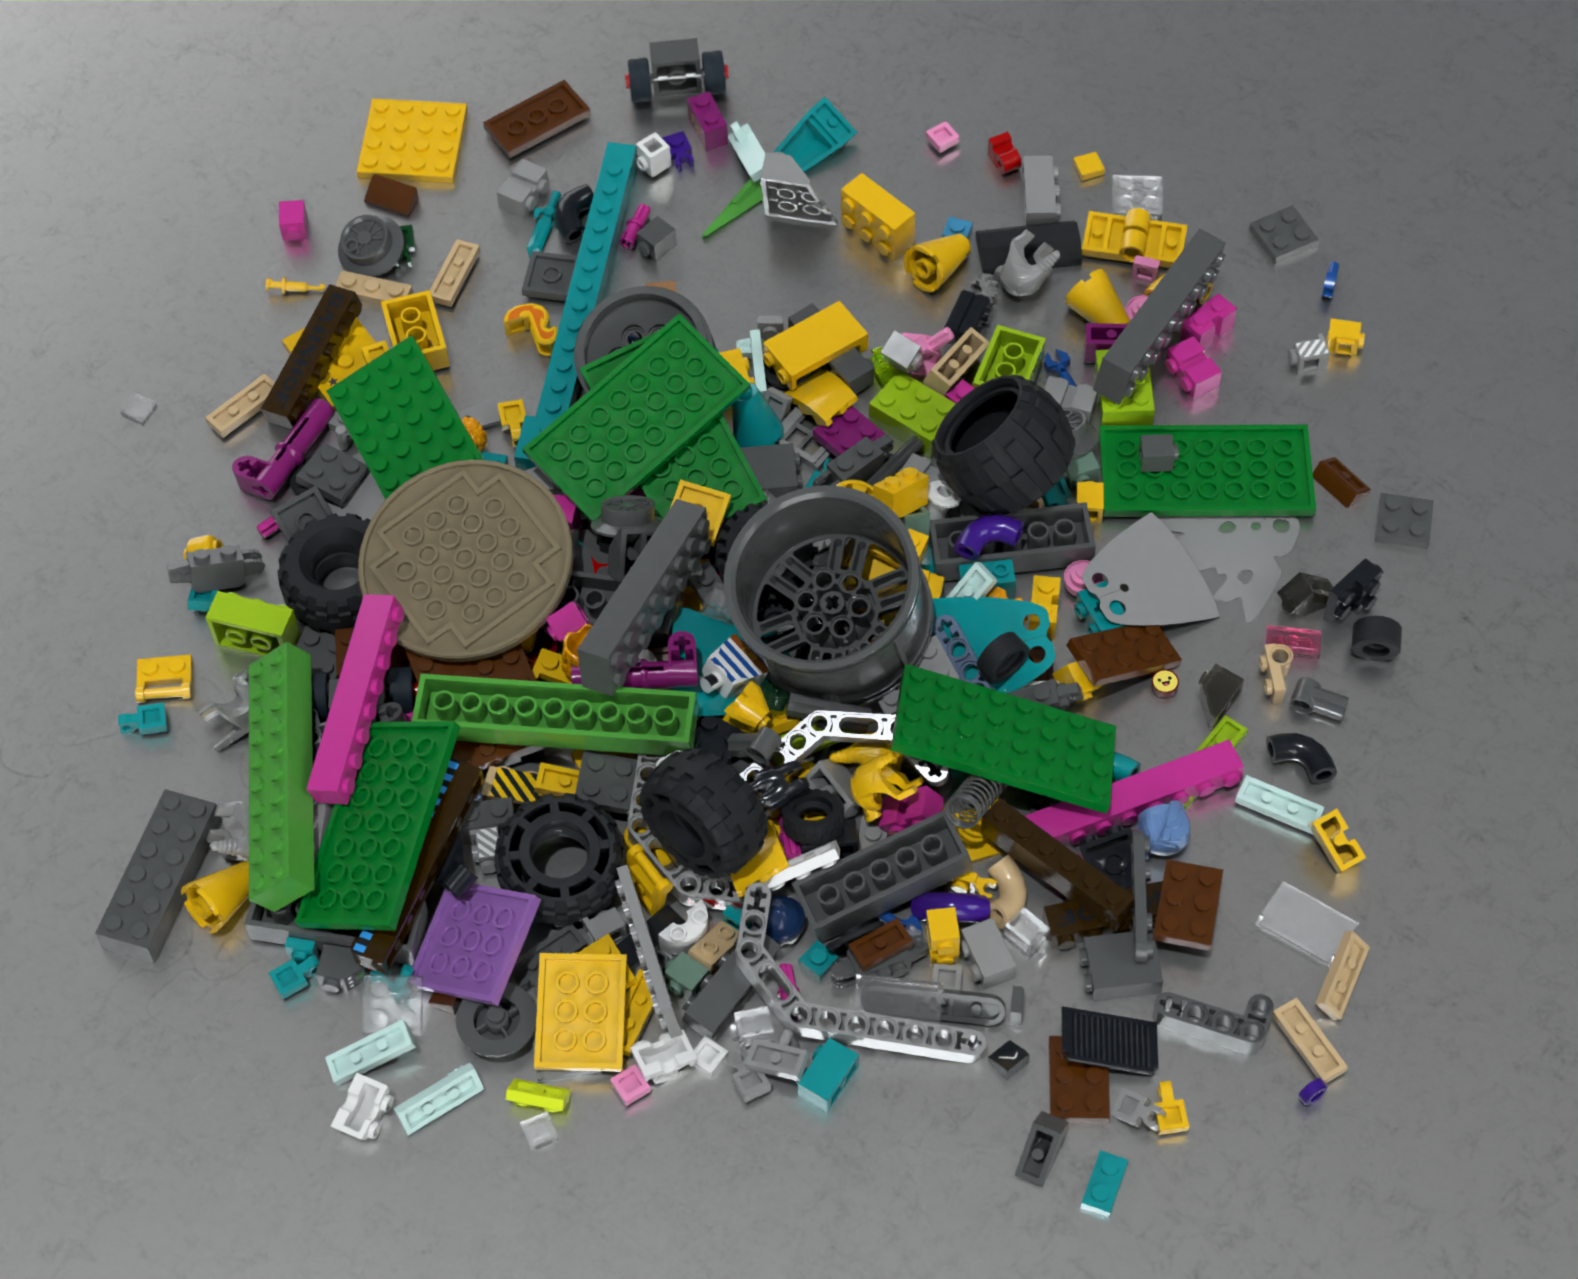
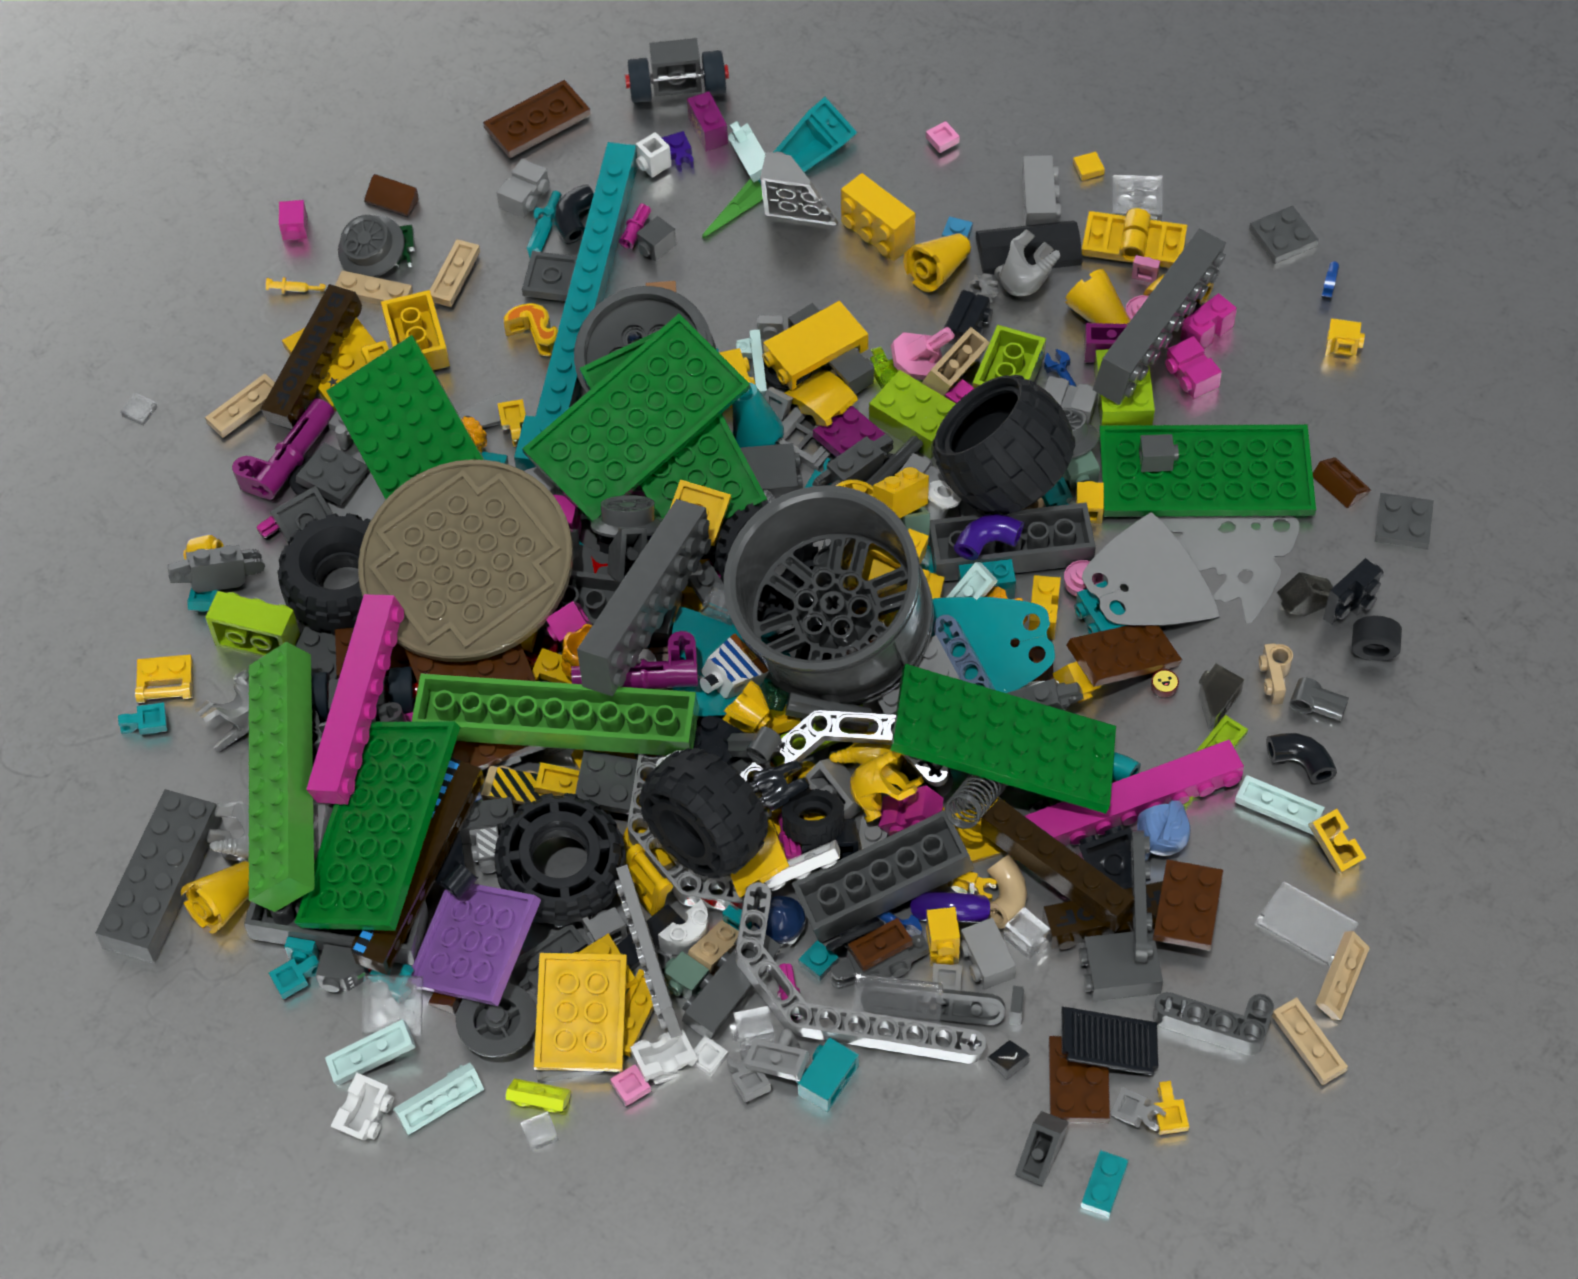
(412, 140): yellow plate -> none
(902, 353): light grey brick -> none
(1002, 657): black tyre -> none
(1003, 153): red leg -> none
(1302, 642): clear pink plate -> none
(1309, 355): light grey brick -> none
(1313, 1091): dark purple tile -> none

